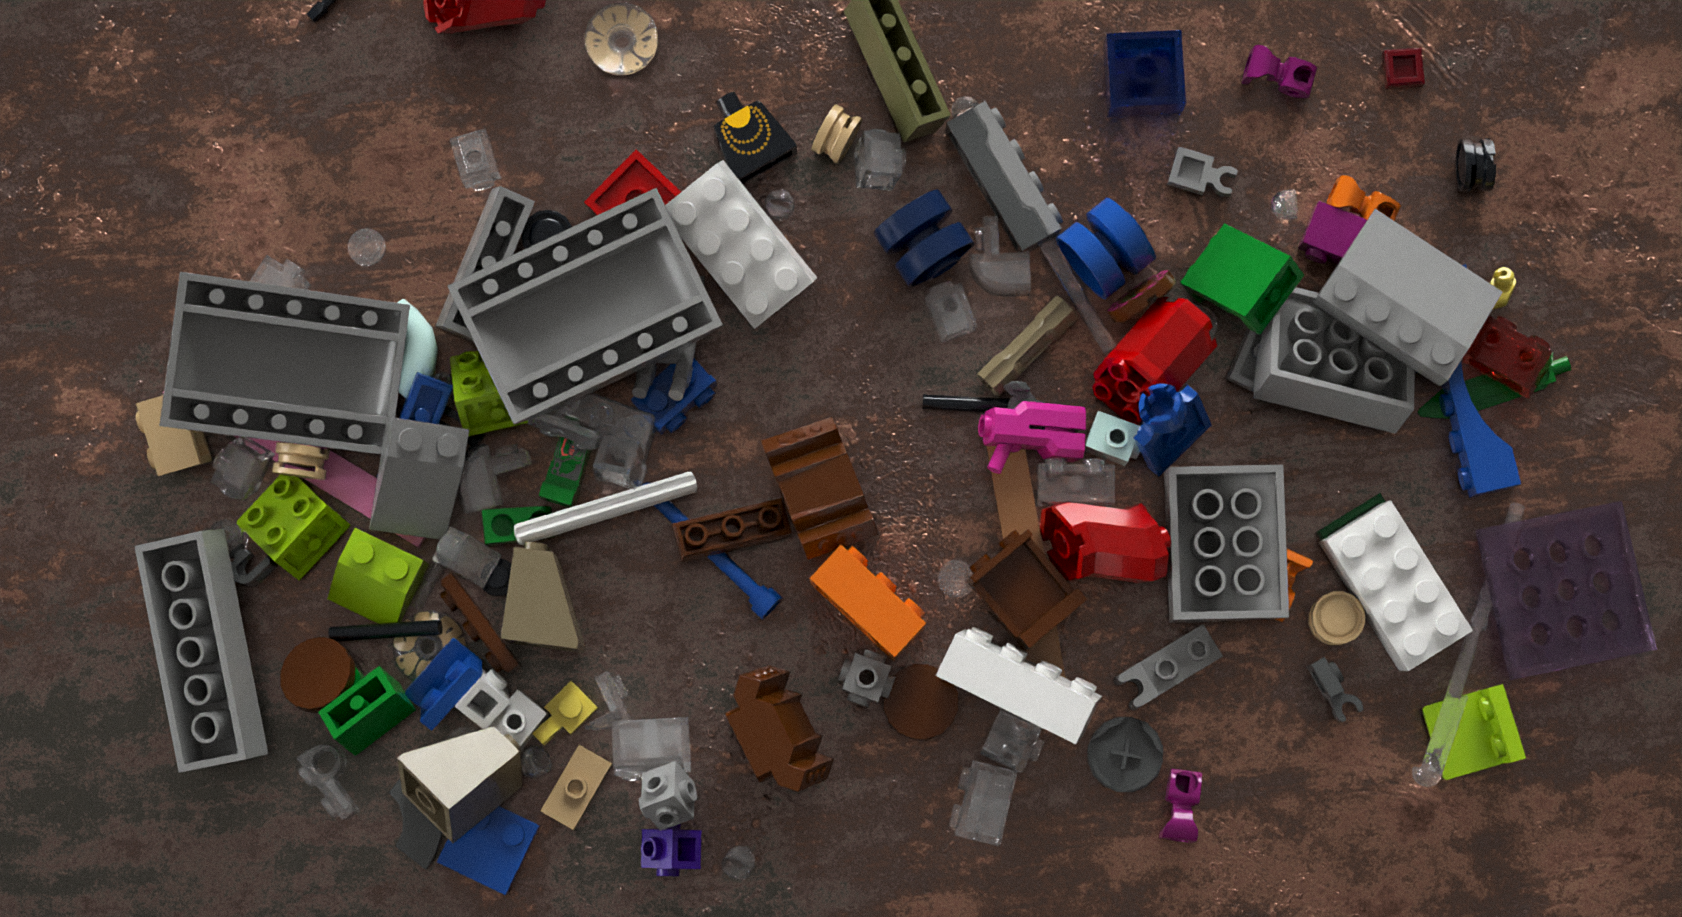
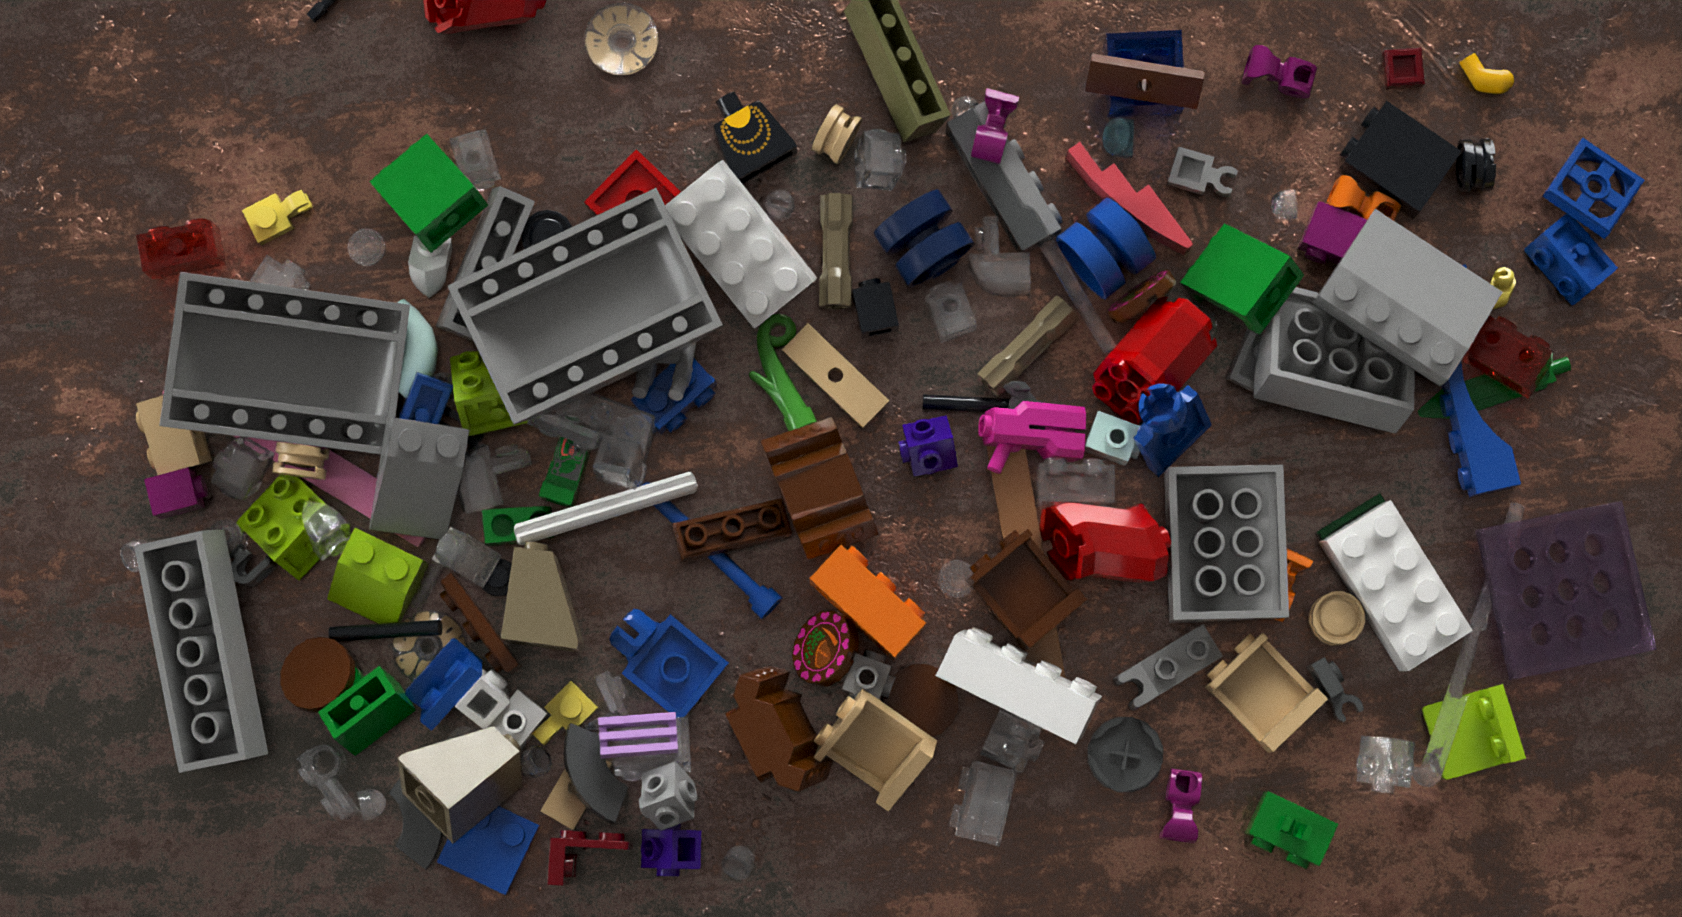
(128, 555): none -> clear hinge
(176, 492): none -> magenta brick
(180, 249): none -> clear red brick
(272, 217): none -> light yellow plate
(325, 529): none -> clear plate
(371, 803): none -> clear hinge
(429, 193): none -> green panel
(429, 269): none -> white plate
(564, 864): none -> dark red bracket
(590, 774): none -> dark grey tile
(636, 721): none -> lavender tile
(667, 661): none -> blue plate
(778, 383): none -> bright green plant
(818, 359): none -> tan tile
(825, 648): none -> reddish brown tile
(836, 223): none -> dark tan axle
(875, 308): none -> black brick
(876, 746): none -> tan panel
(928, 446): none -> dark purple brick
(991, 136): none -> magenta leg
(1119, 137): none -> clear light blue plate
(1142, 206): none -> coral slope
(1144, 81): none -> reddish brown tile
(1264, 692): none -> tan panel
(1291, 830): none -> green brick
(1385, 763): none -> clear brick
(1398, 158): none -> black brick
(1486, 79): none -> yellow arm
(1570, 259): none -> blue bracket
(1629, 182): none -> blue piece

